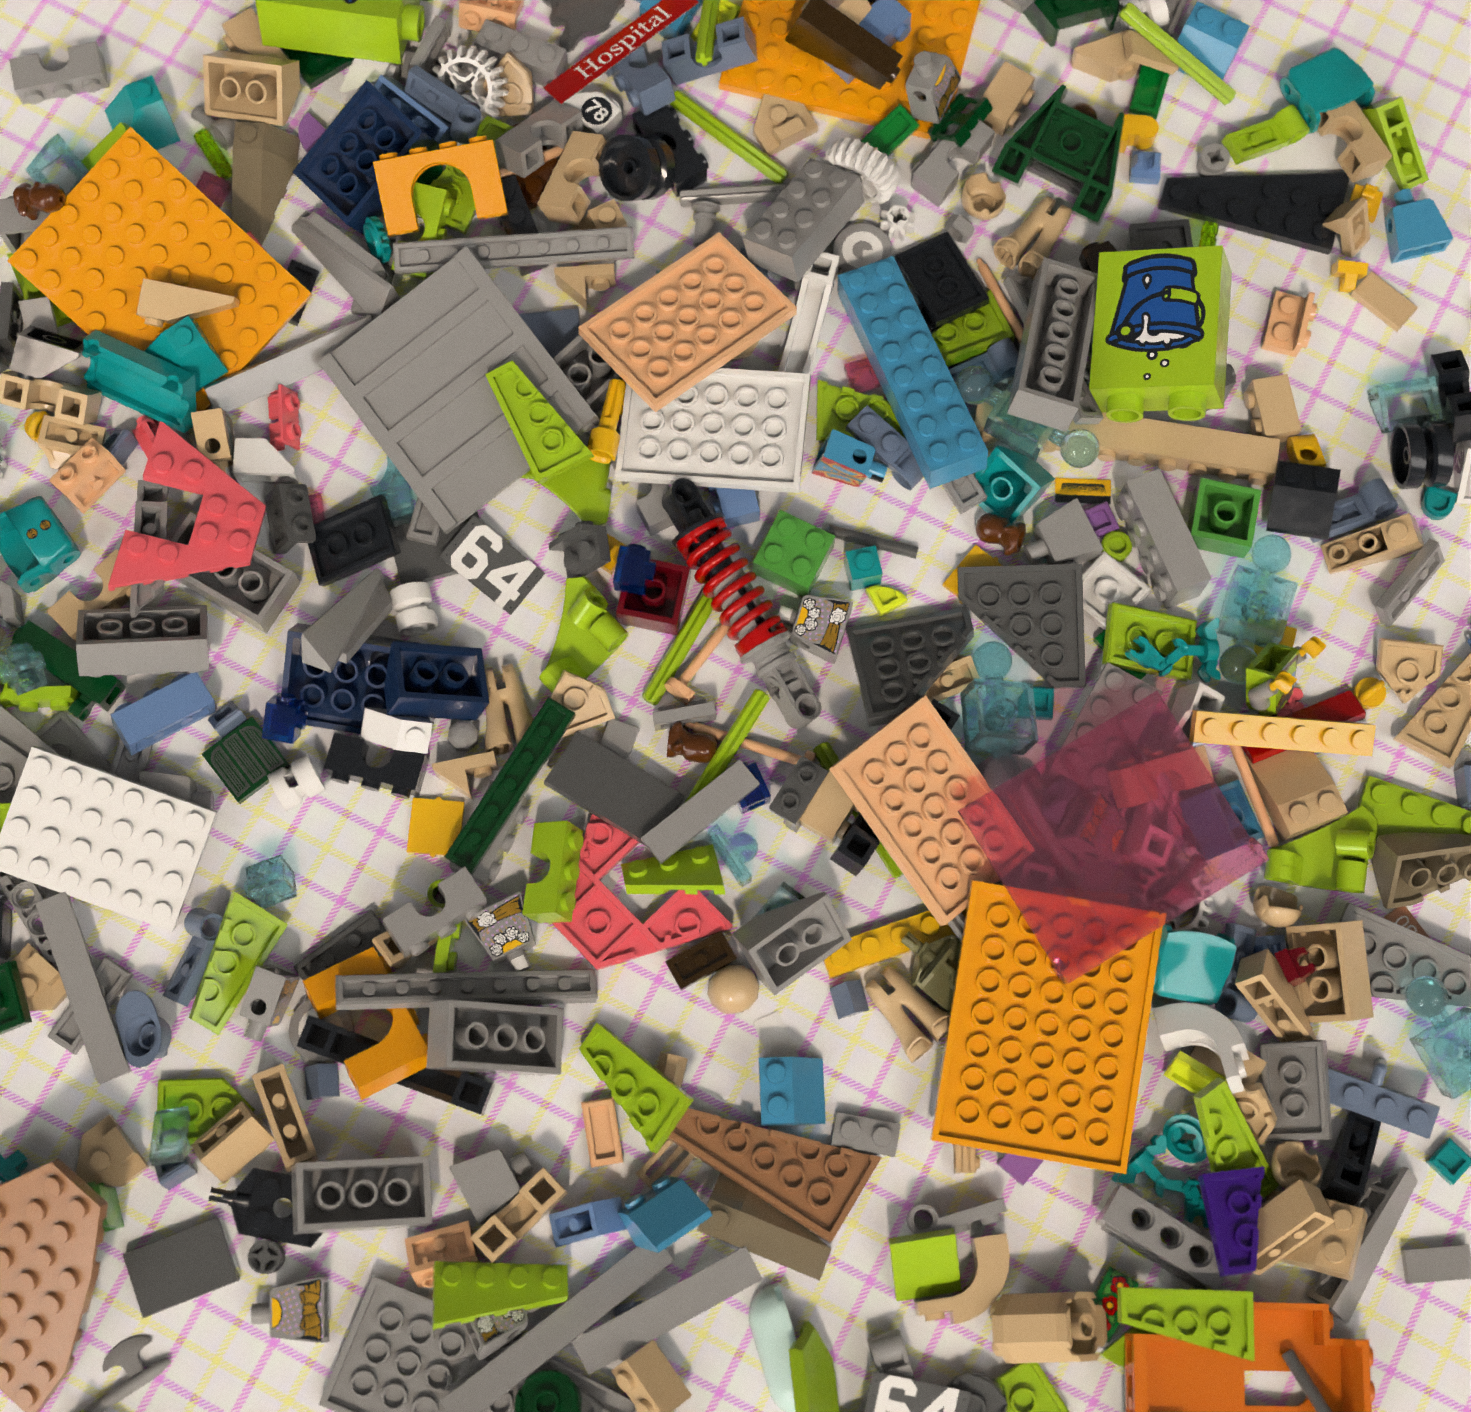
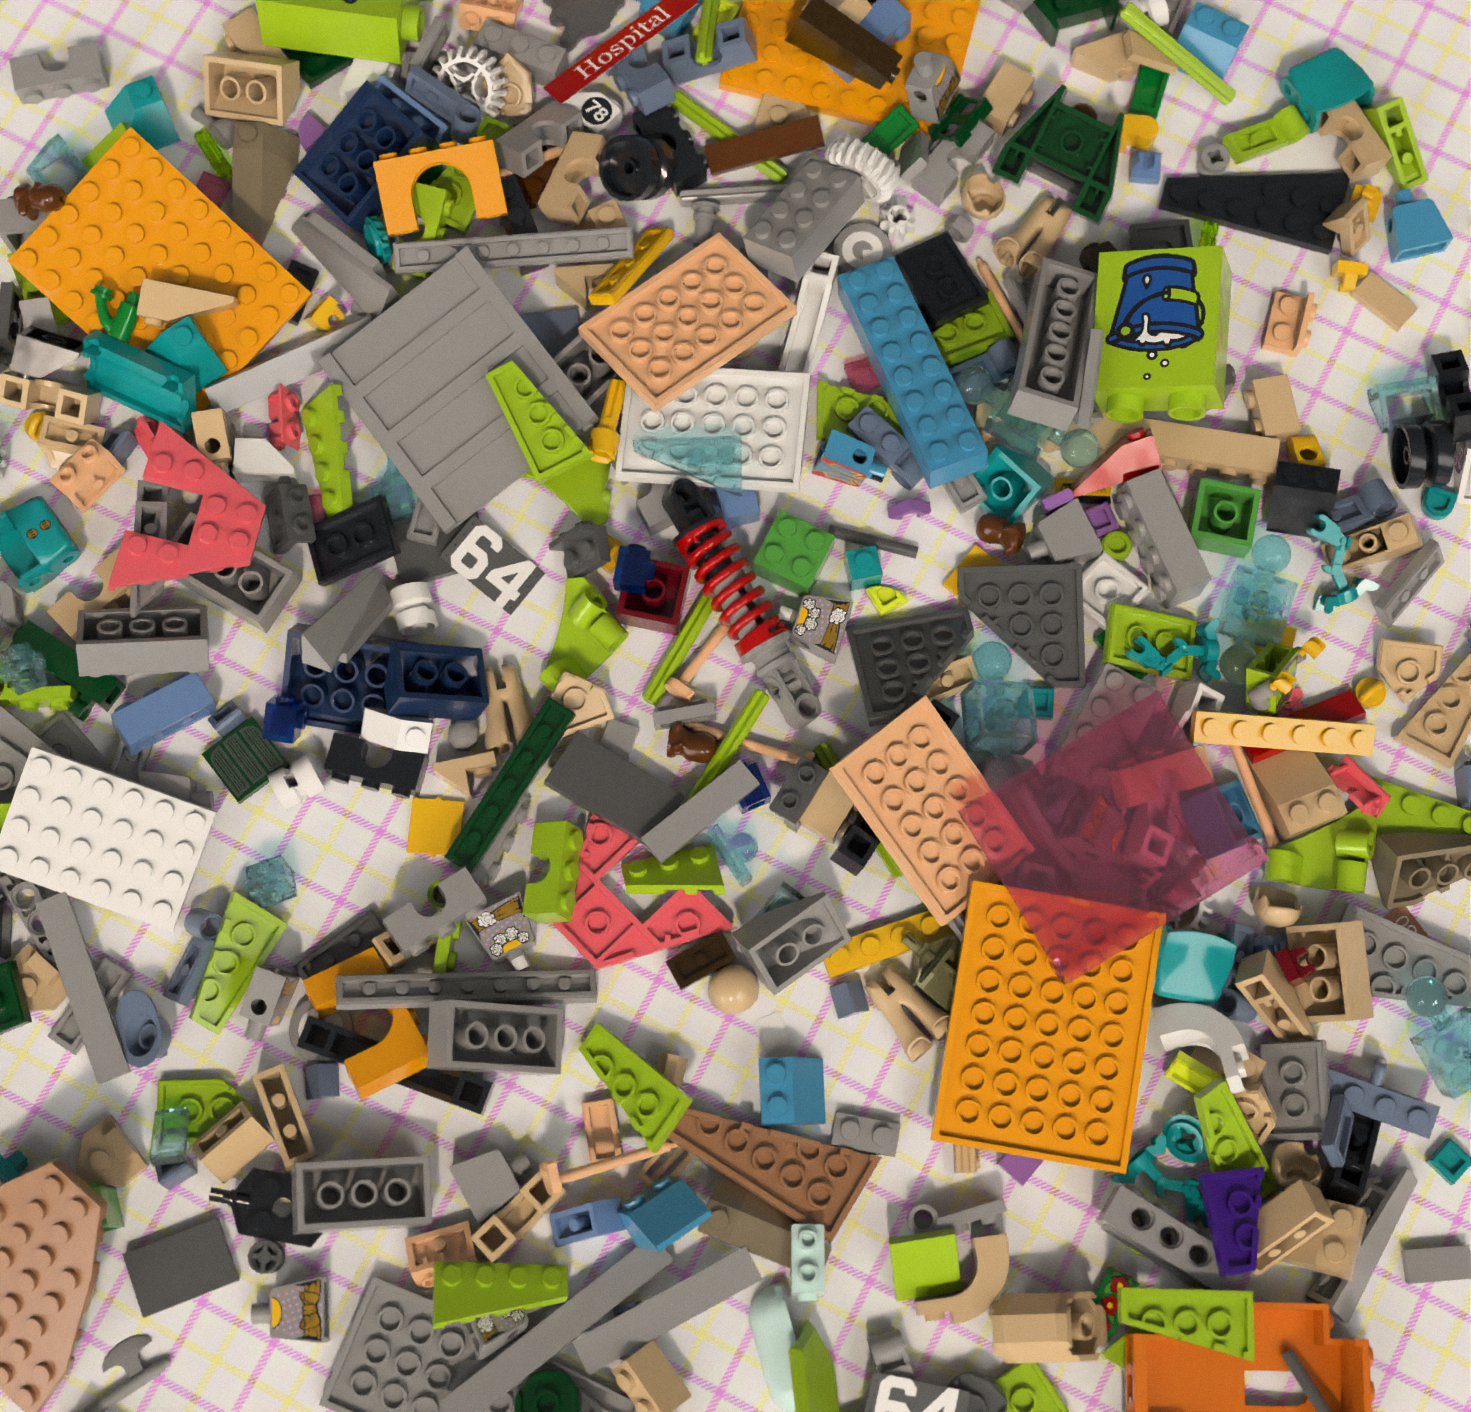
(125, 319): none -> green plant
(321, 312): none -> yellow tile
(328, 450): none -> lime wing
(553, 1179): none -> light nougat piece
(628, 271): none -> yellow tile
(705, 458): none -> clear light blue wing
(764, 145): none -> reddish brown tile
(807, 1262): none -> light aqua bracket
(909, 506): none -> medium lavender tile
(914, 157): none -> light grey tile
(1056, 501): none -> medium lavender tile
(1090, 379): none -> light grey tile
(1123, 461): none -> slope
(1337, 1130): none -> sand blue tile
(1344, 592): none -> teal piece
(1360, 786): none -> coral hinge

